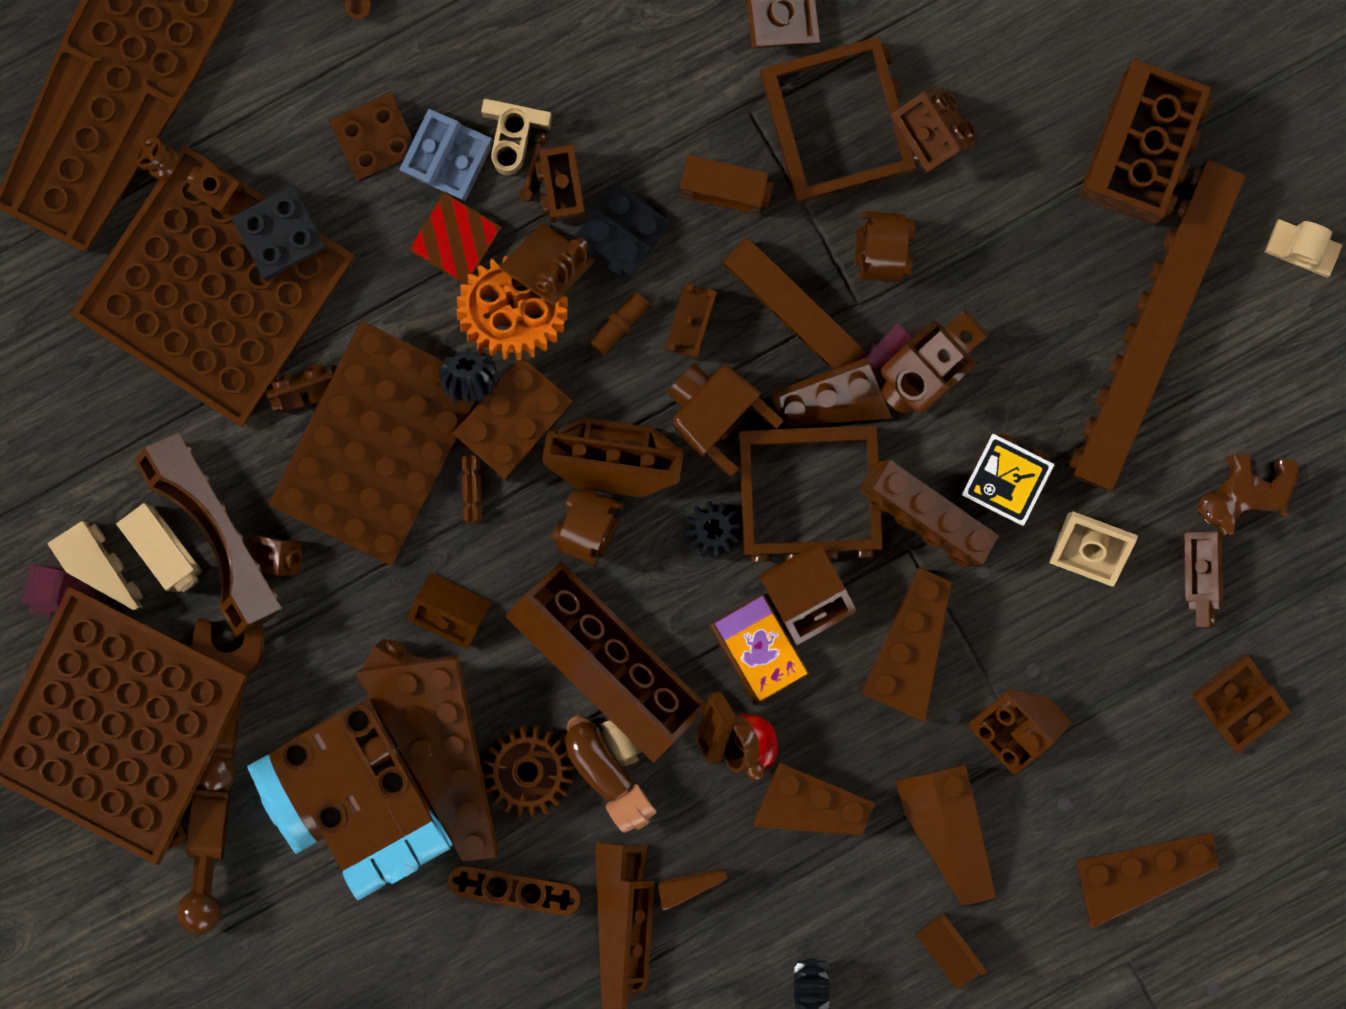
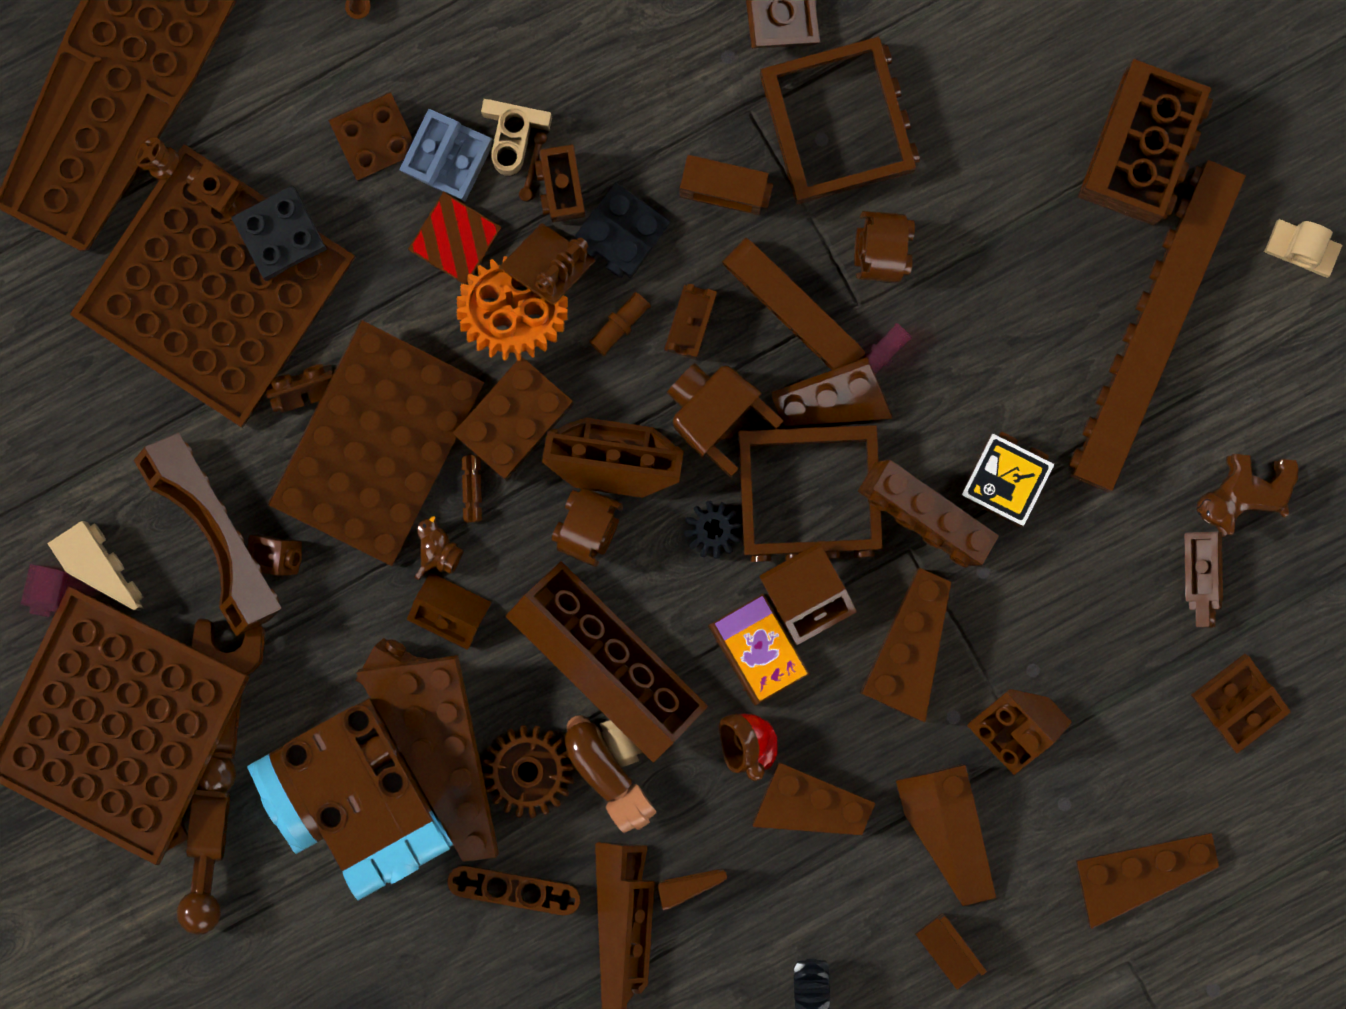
(160, 549): tan window -> none
(436, 549): none -> reddish brown animal
(468, 376): black gear -> none
(715, 728): reddish brown tile -> none
(930, 364): reddish brown piece -> none
(934, 127): reddish brown bracket -> none
(1092, 548): tan slope -> none

